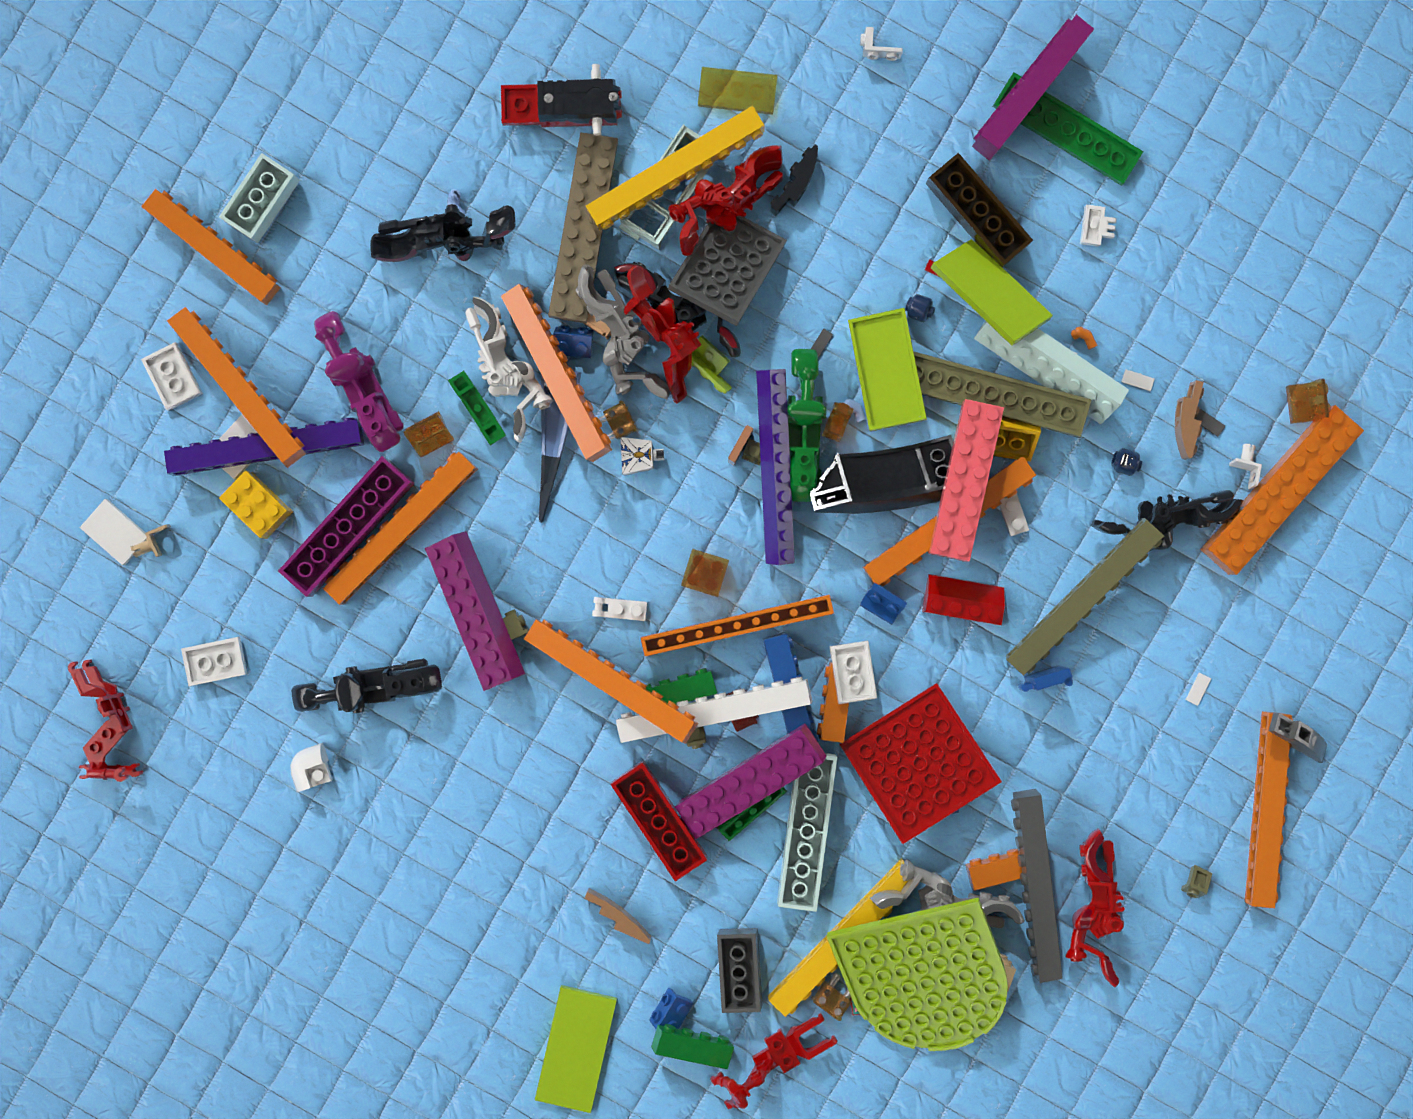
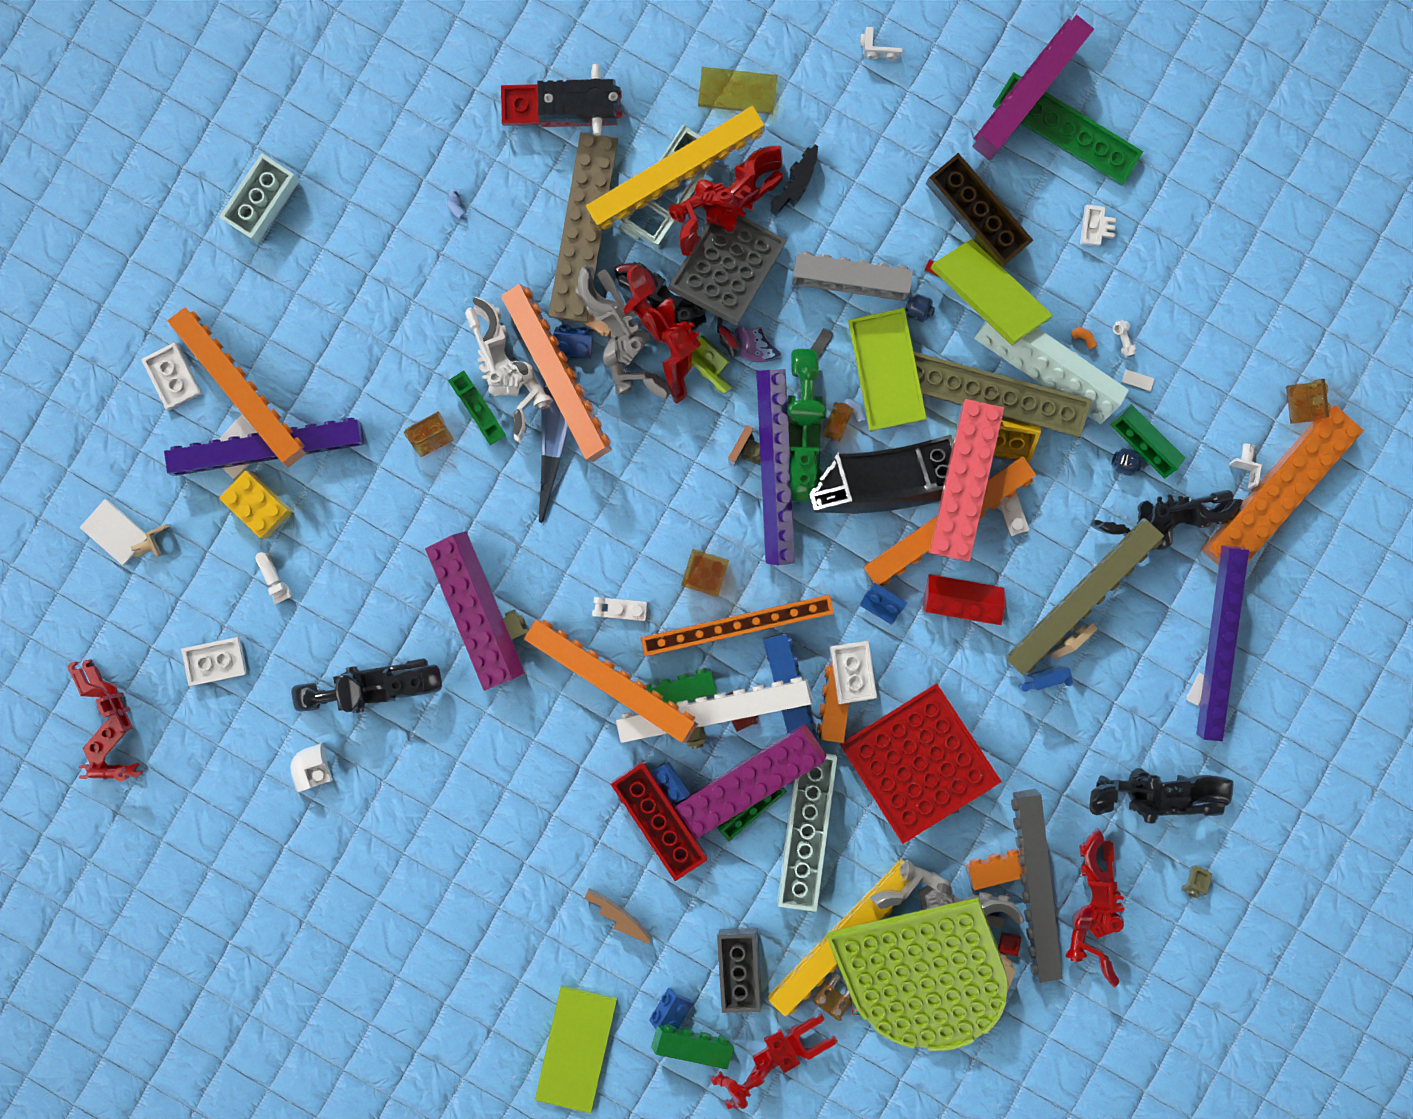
(211, 247): orange brick -> none
(279, 591): none -> white piece
(346, 527): magenta brick -> none
(360, 384): magenta piece -> none
(400, 528): orange brick -> none
(437, 231): black piece -> none
(621, 419): clear orange piece -> none
(638, 455): torso -> none
(670, 783): none -> blue bracket
(755, 345): none -> medium lavender arm
(852, 276): none -> light grey brick
(1009, 944): none -> red tile
(1074, 641): none -> tan wing
(1121, 328): none -> white bar
(1147, 441): none -> green brick
(1156, 799): none -> black piece
(1186, 427): medium nougat slope -> none
(1210, 423): dark grey window -> none
(1222, 642): none -> dark purple brick
(1267, 816): orange brick -> none
(1300, 736): dark grey slope -> none

